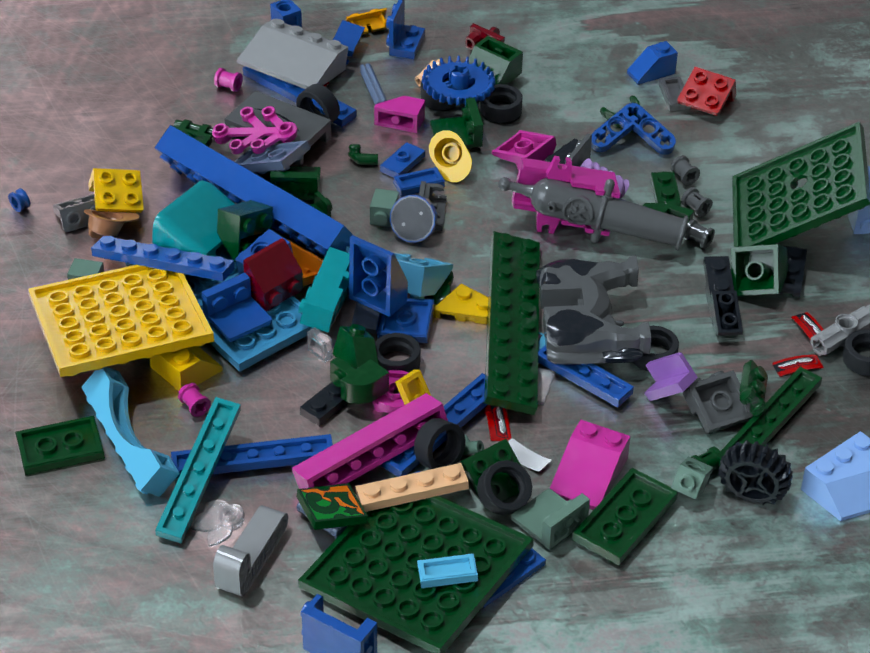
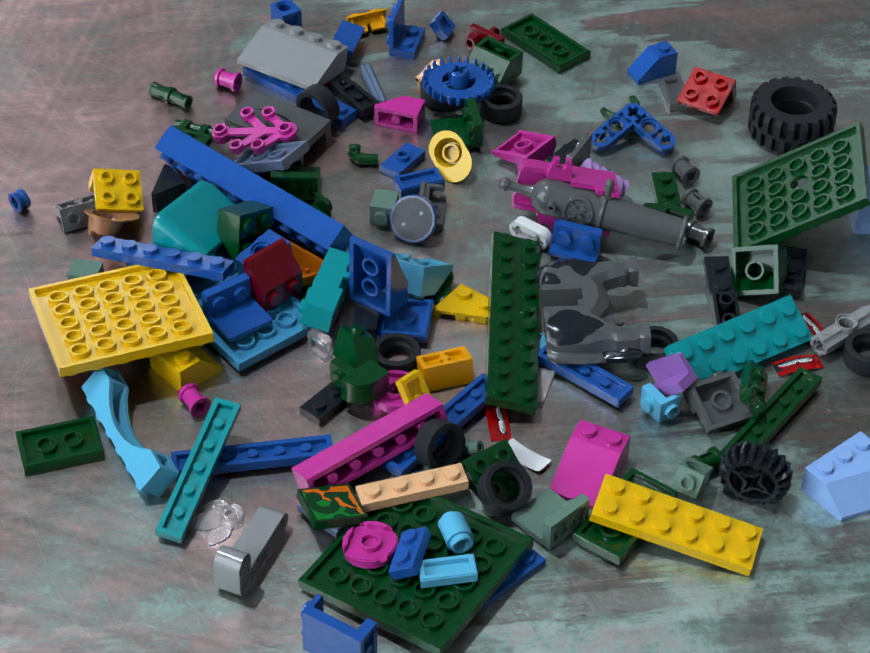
(167, 188): none -> black slope
(170, 95): none -> dark green pin
(353, 95): none -> black hinge
(370, 545): none -> dark pink tile
(409, 553): none -> blue plate
(442, 25): none -> blue plate
(446, 368): none -> light orange hinge
(456, 532): none -> medium azure brick
(528, 229): none -> white beam
(545, 43): none -> dark green tile
(576, 241): none -> blue bracket
(658, 405): none -> medium azure bracket
(676, 524): none -> yellow plate
(748, 337): none -> teal plate
(791, 113): none -> black tyre

